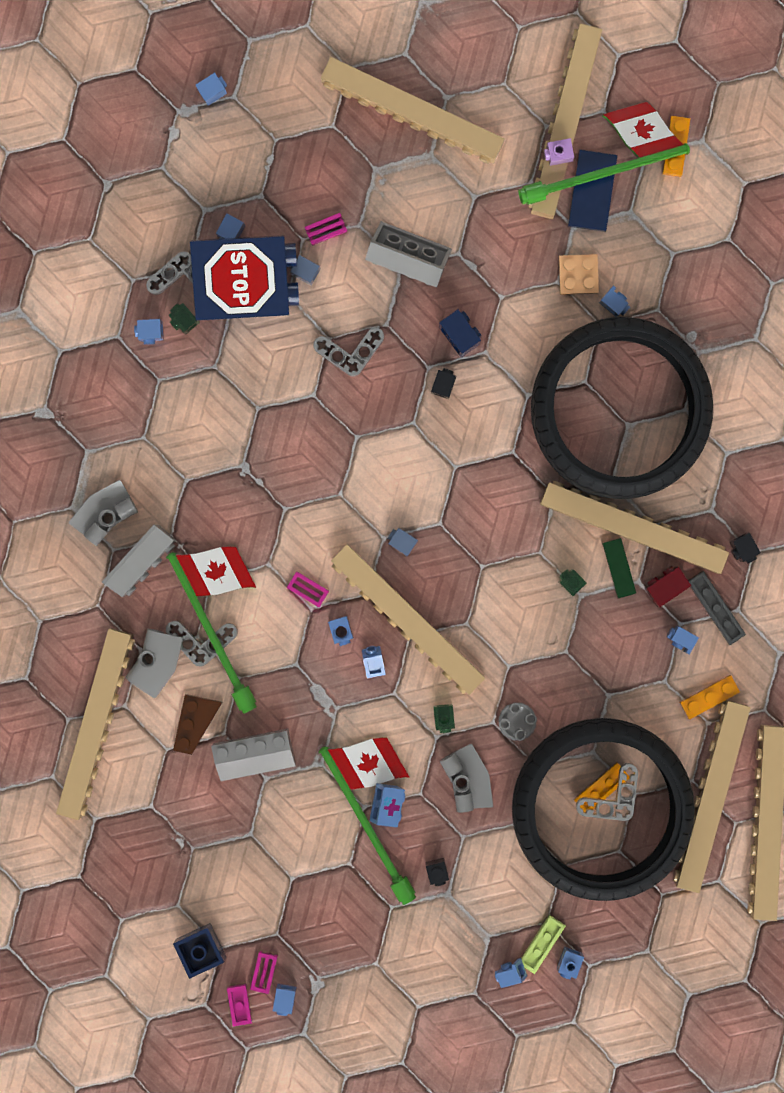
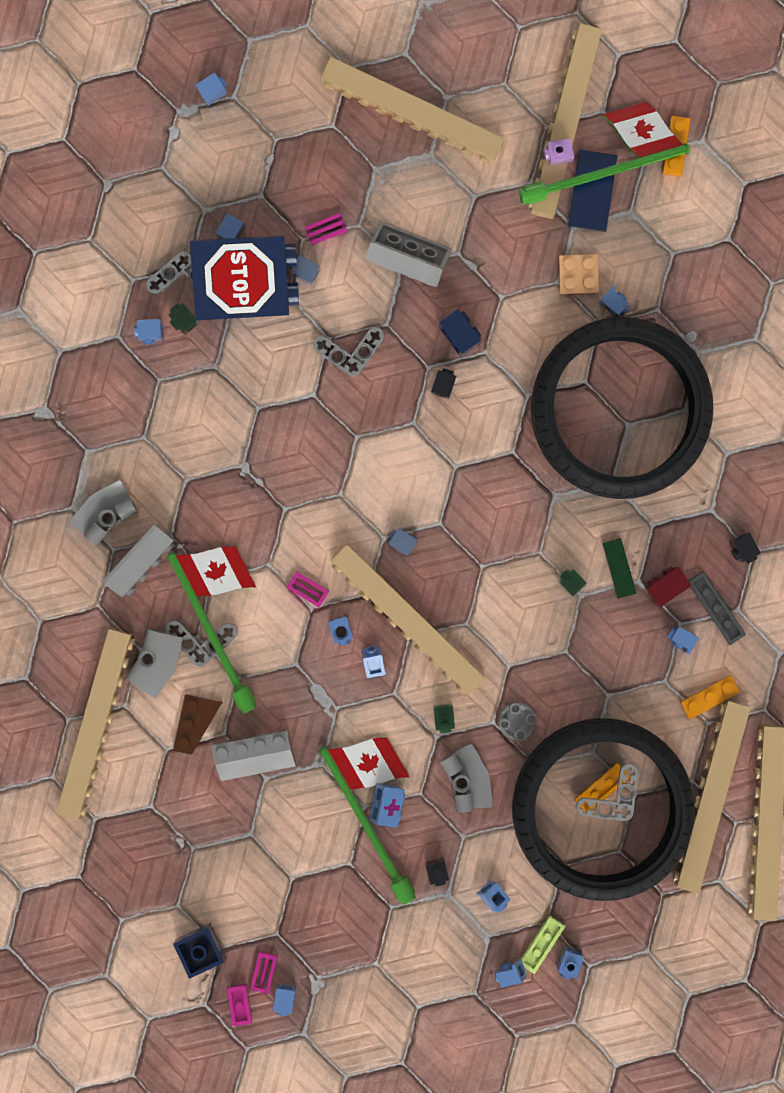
(493, 889): none -> medium blue brick
(634, 528): tan brick -> none

